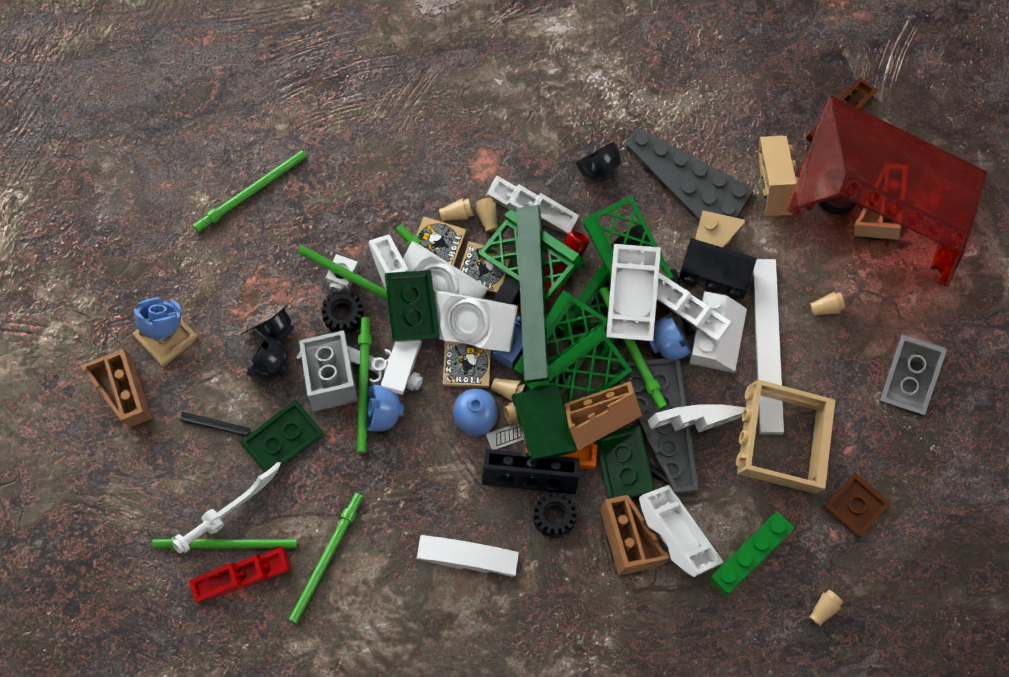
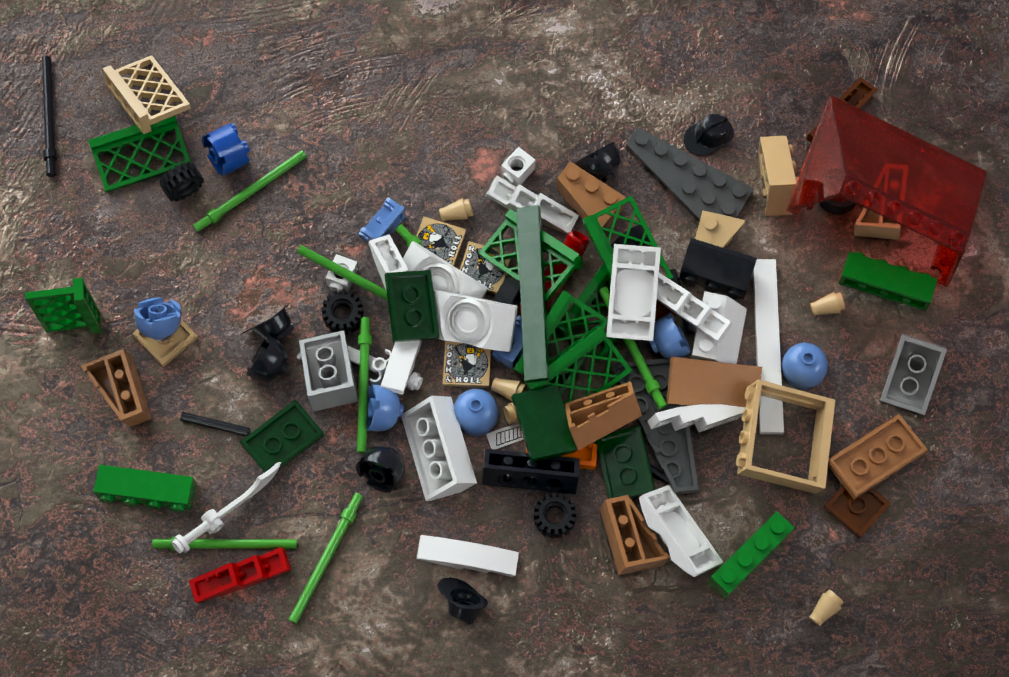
(49, 152): none -> black bar
(66, 308): none -> green fence
(131, 98): none -> tan fence
(132, 135): none -> green fence
(144, 487): none -> green brick
(181, 181): none -> black tyre
(226, 149): none -> blue brick
(382, 468): none -> black cylinder
(384, 221): none -> medium blue hinge
(438, 448): none -> white slope
(462, 599): none -> black piece
(487, 213): tan cone -> none
(517, 159): none -> white brick
(587, 193): none -> medium nougat wedge
(708, 135): none -> black piece
(709, 382): none -> medium nougat tile
(804, 366): none -> medium blue cylinder
(876, 456): none -> medium nougat tile
(888, 280): none -> green brick

